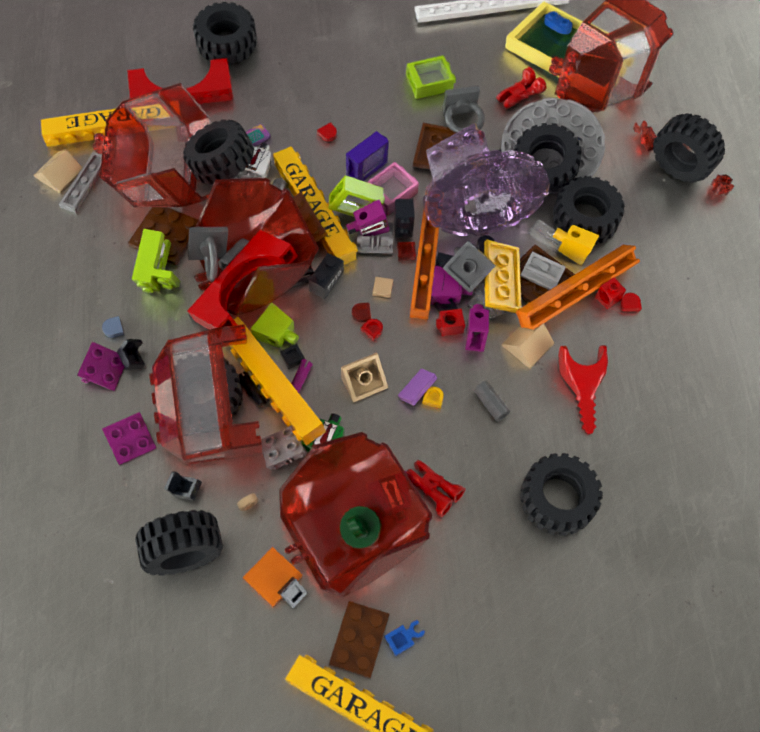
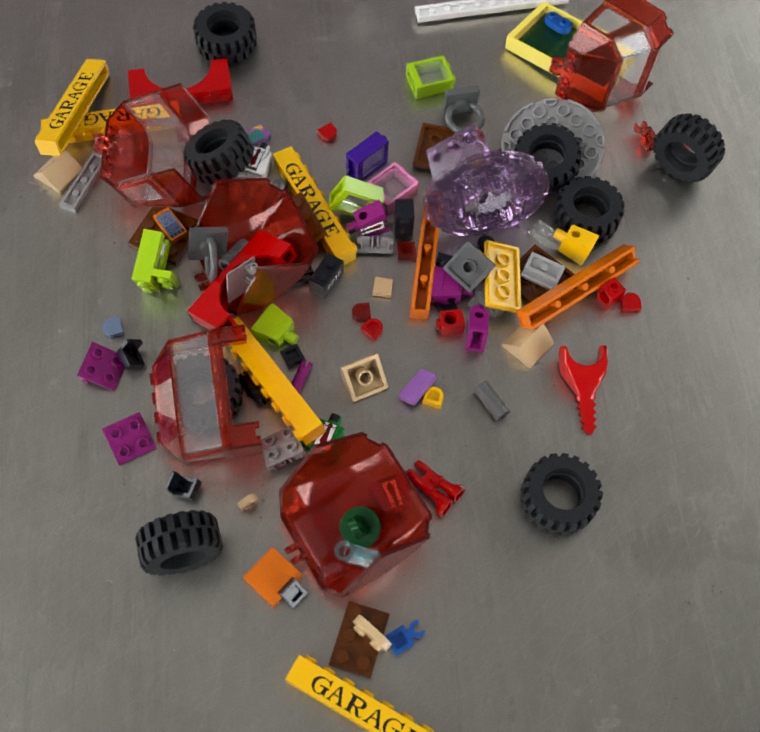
(72, 107): none -> yellow brick
(170, 225): none -> tile
(240, 279): none -> light grey hinge
(358, 555): none -> clear light blue piece
(378, 640): none -> tan plate
(518, 91): red piece -> none
(722, 184): clear red gear -> none

